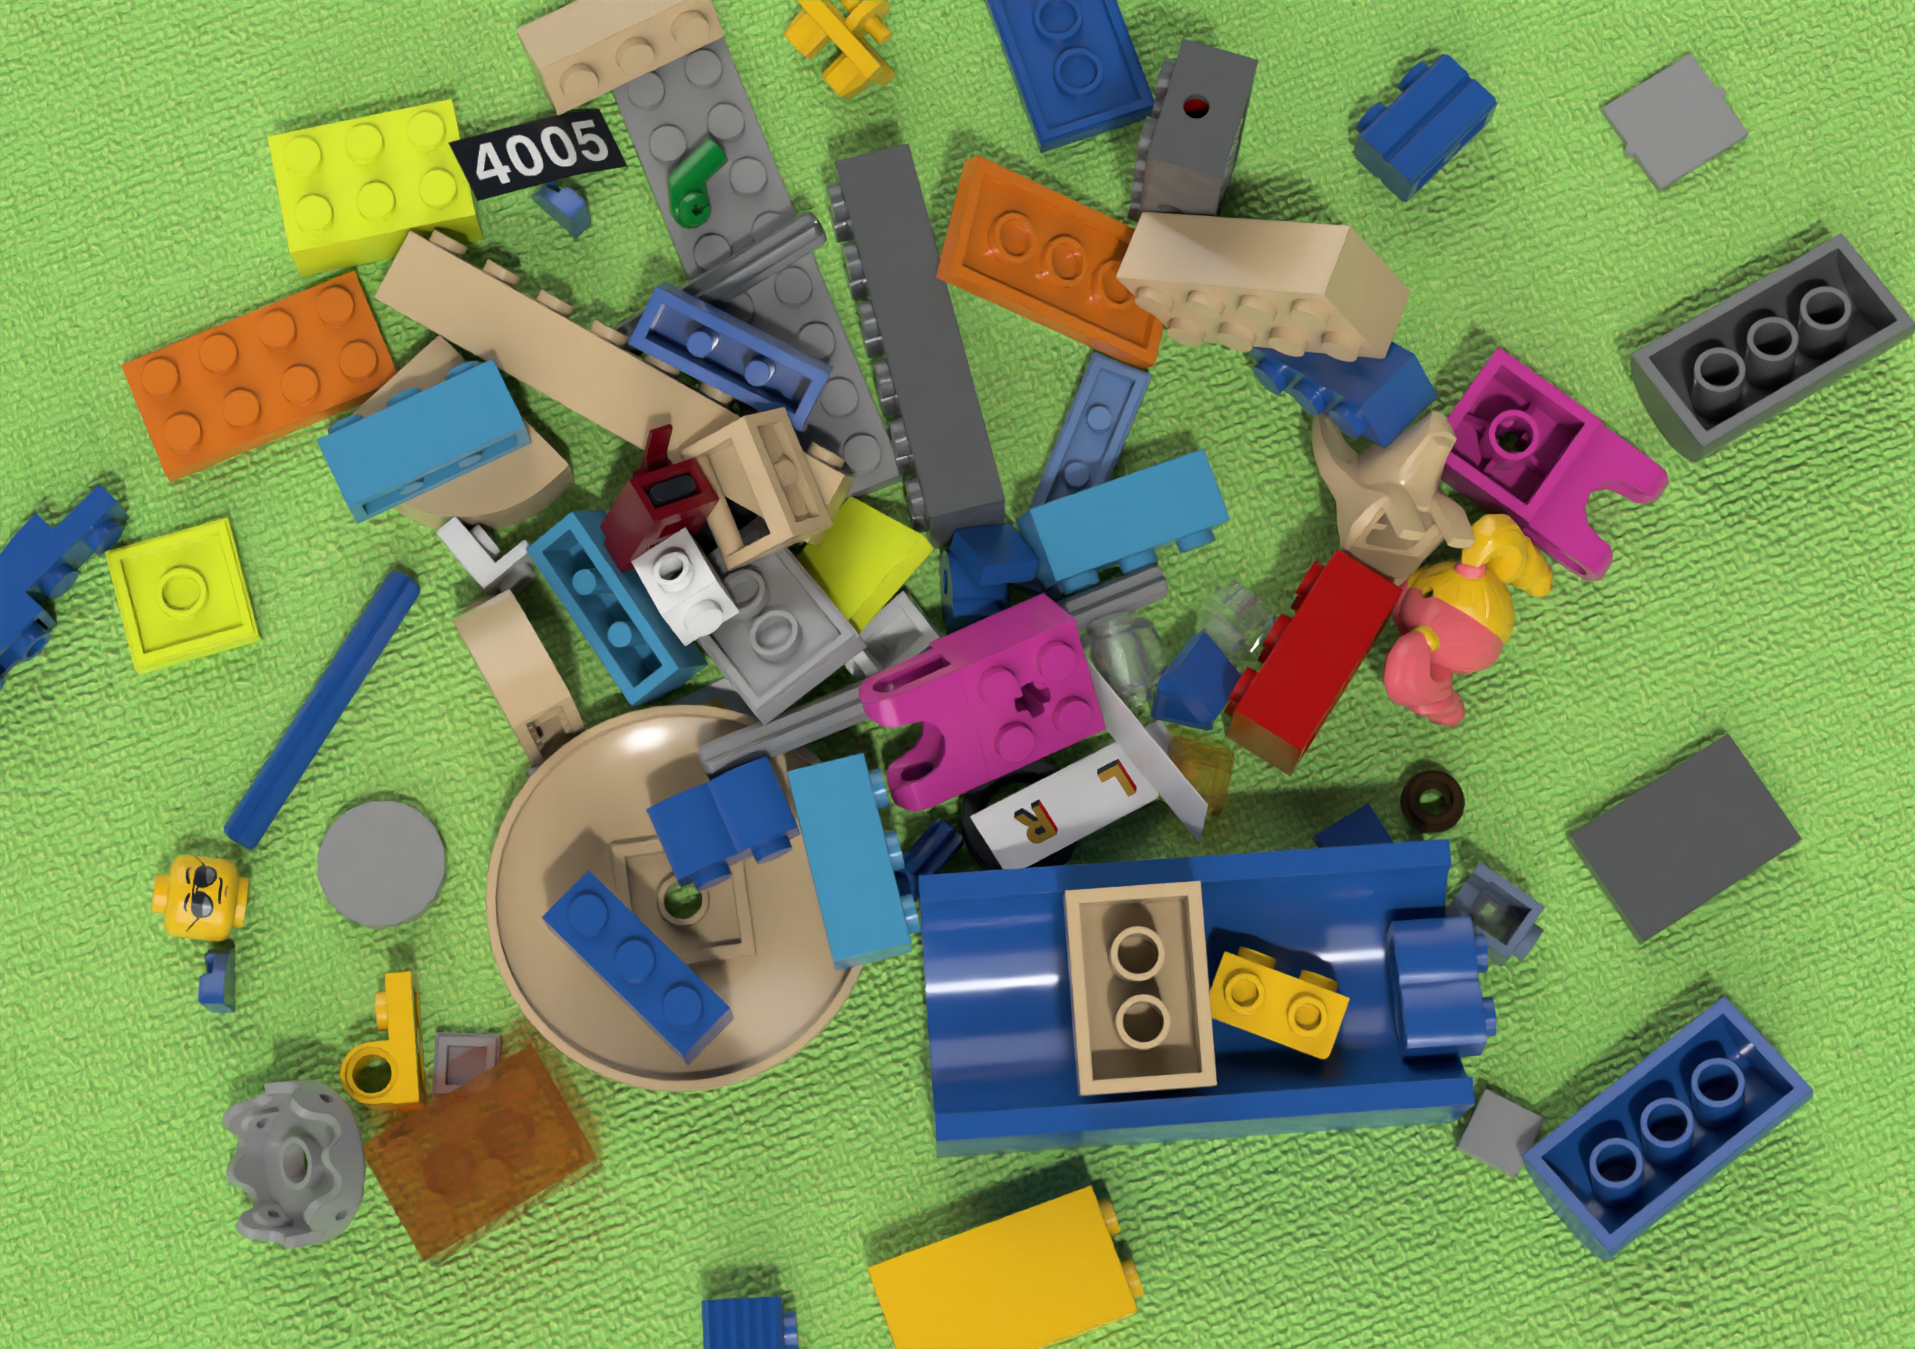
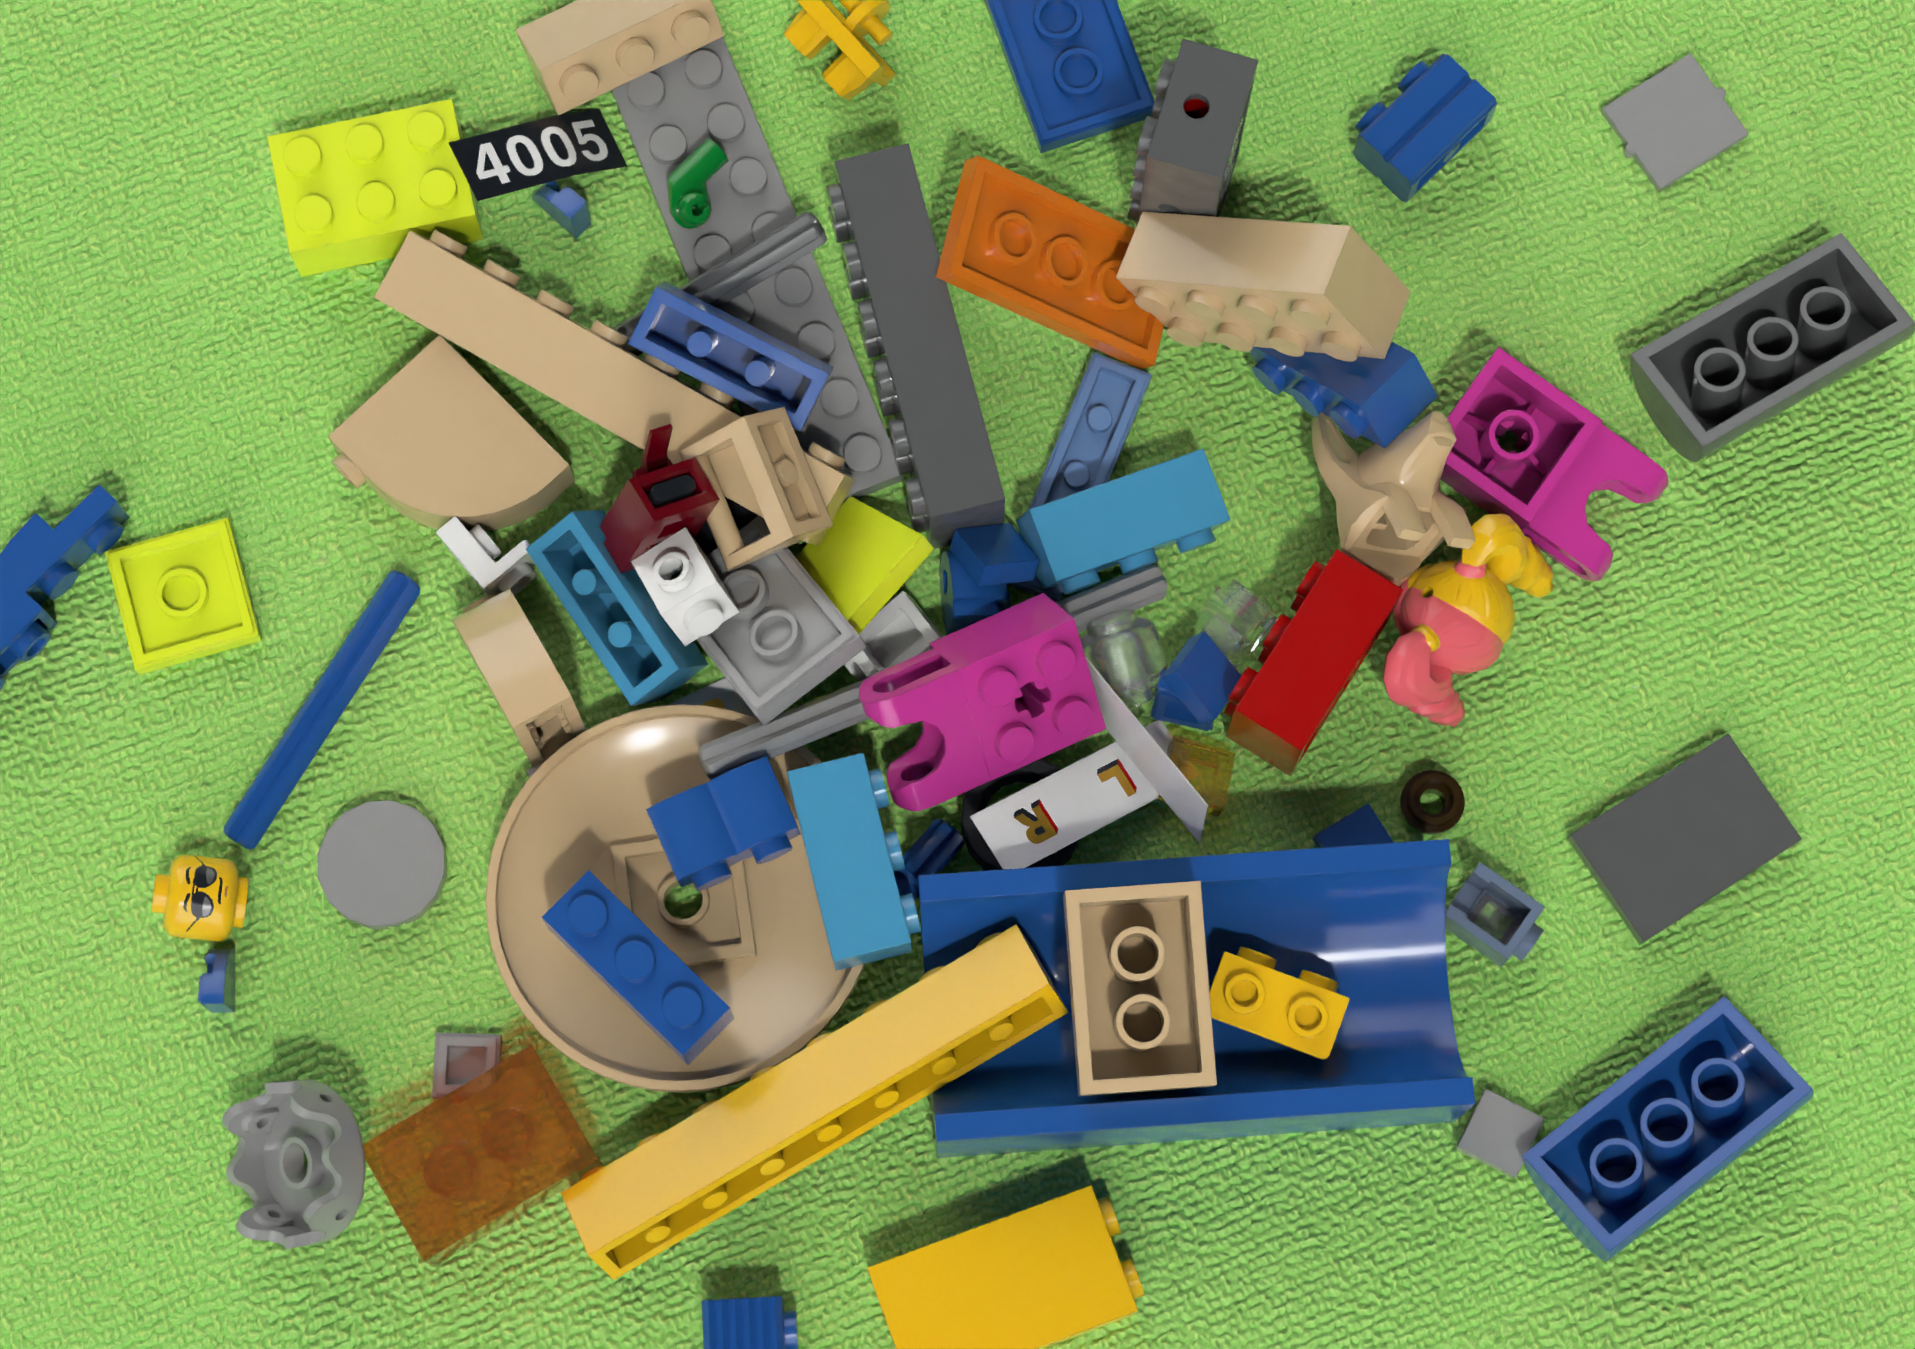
(260, 376): orange plate -> none
(399, 1013): yellow plate -> none
(423, 439): dark azure brick -> none
(813, 1102): none -> yellow brick
(1438, 988): blue brick -> none

